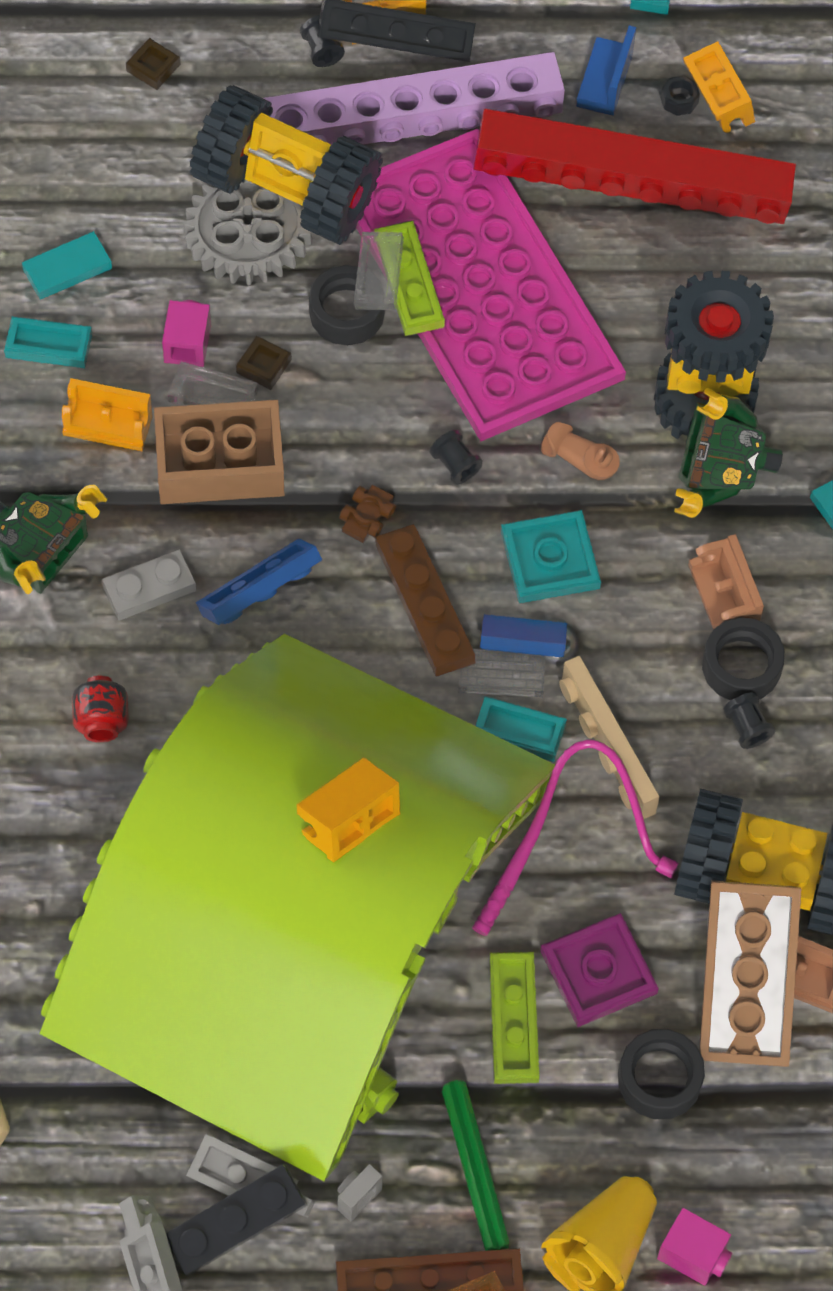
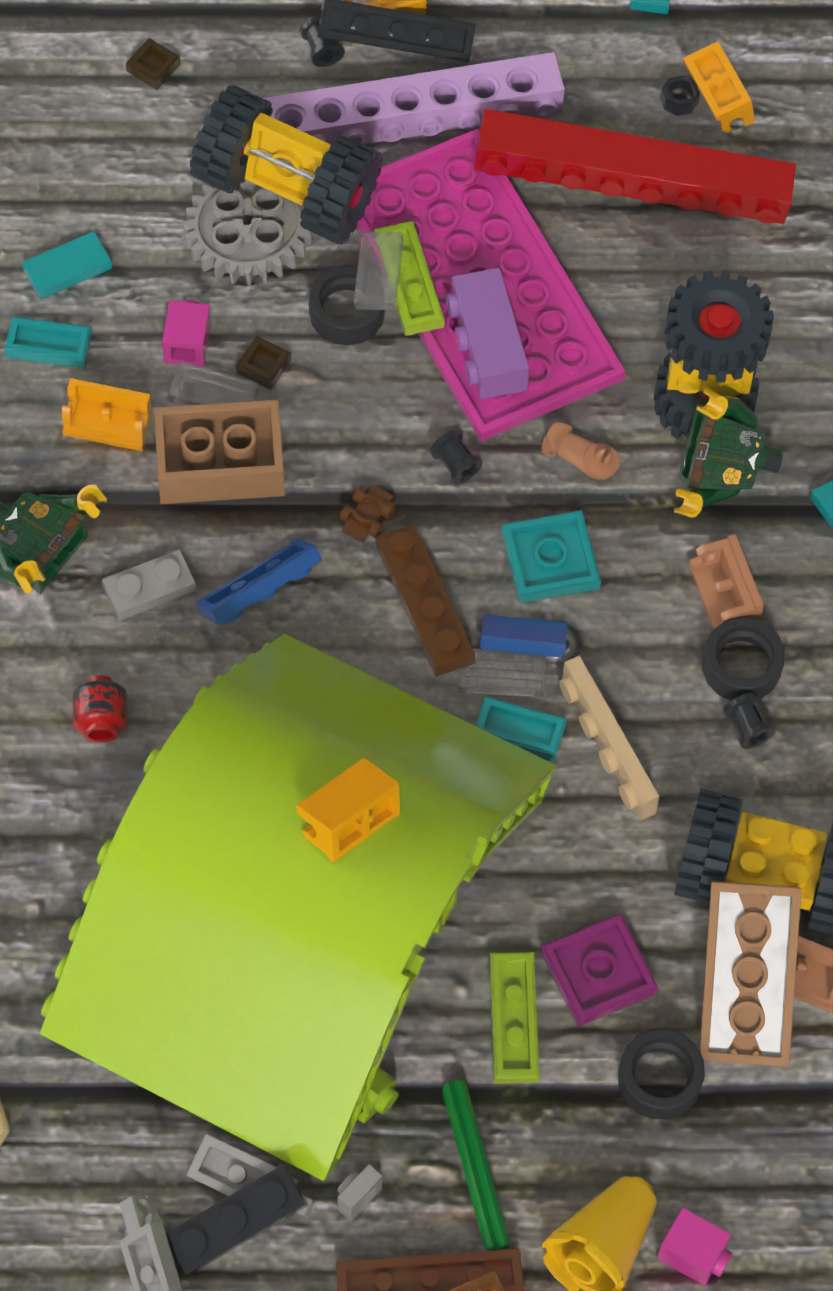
(488, 334): none -> medium lavender brick
(514, 868): dark pink piece -> none
(606, 74): blue panel -> none

